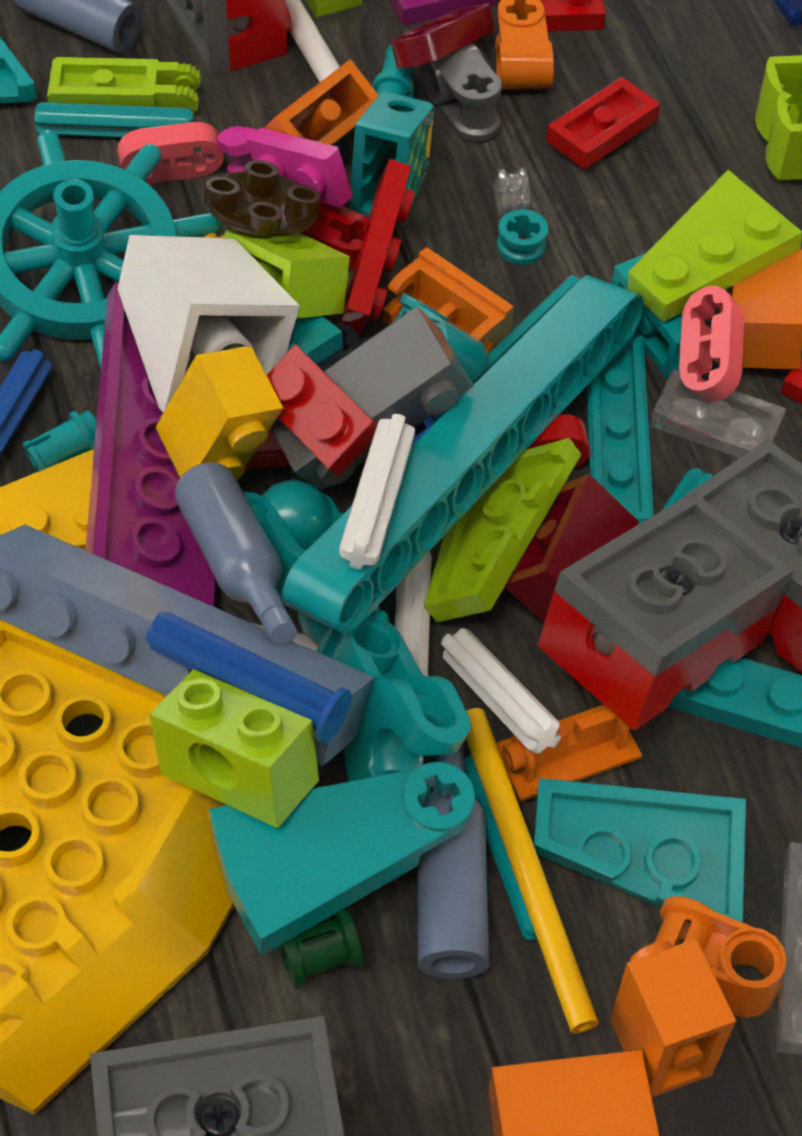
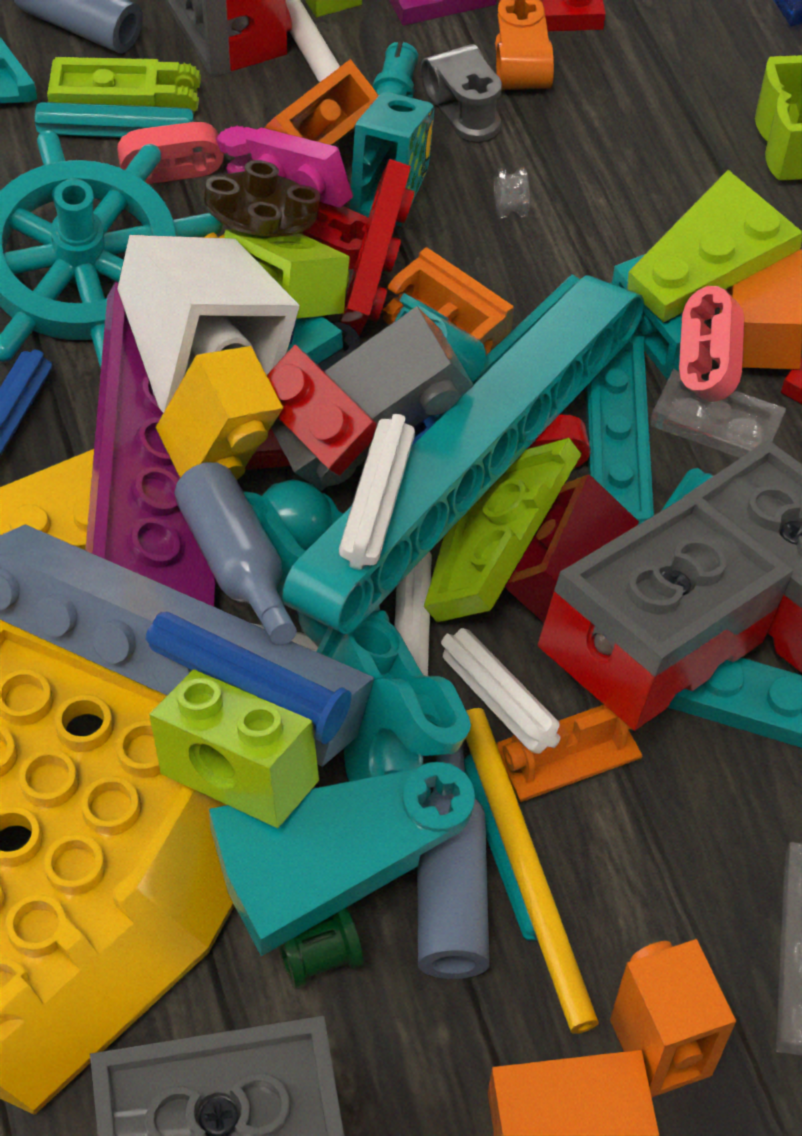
(63, 441): teal pin -> none
(442, 35): dark red beam -> none
(522, 250): teal bush -> none
(603, 122): red plate -> none
(646, 841): teal wing -> none
(727, 945): orange piece -> none

